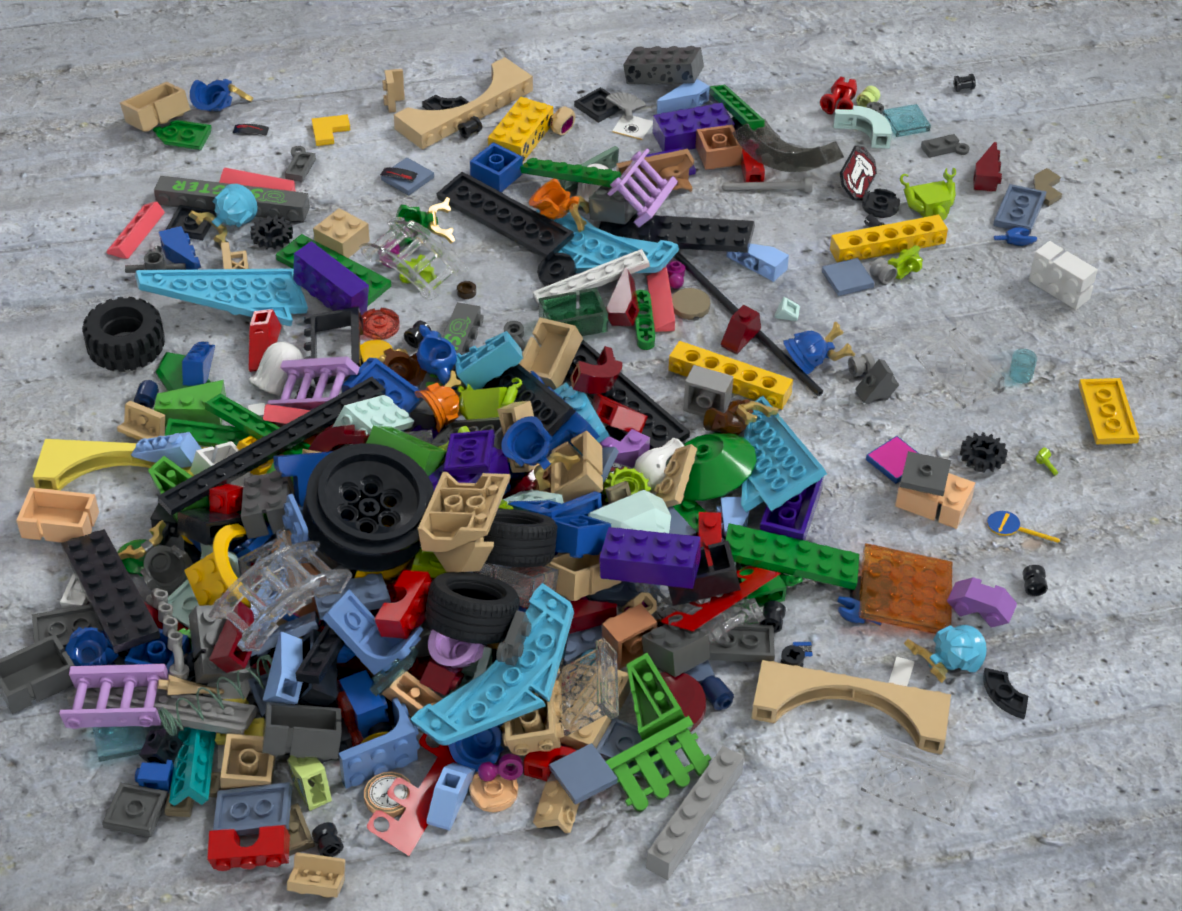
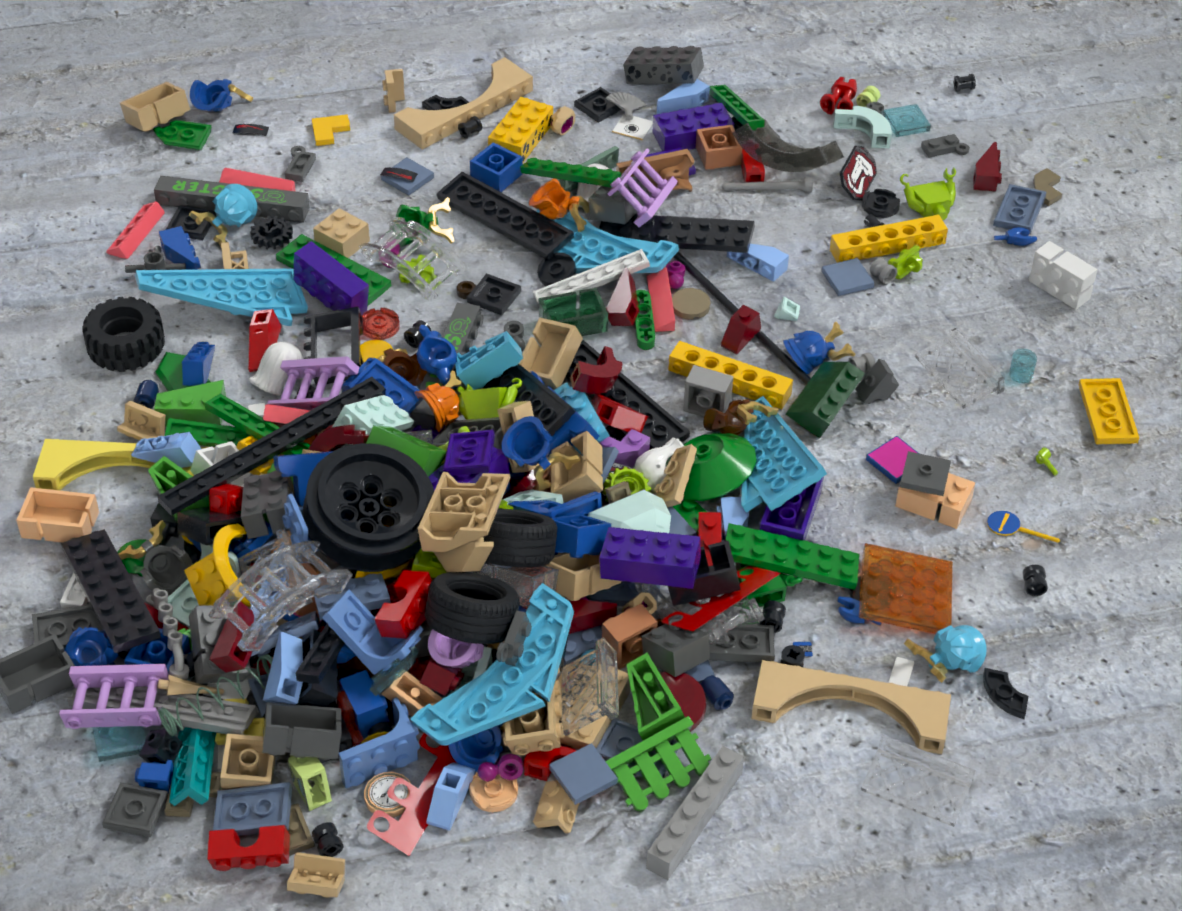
(494, 294): none -> black plate
(825, 396): none -> dark green slope
(983, 452): black gear -> none
(991, 603): medium lavender brick -> none

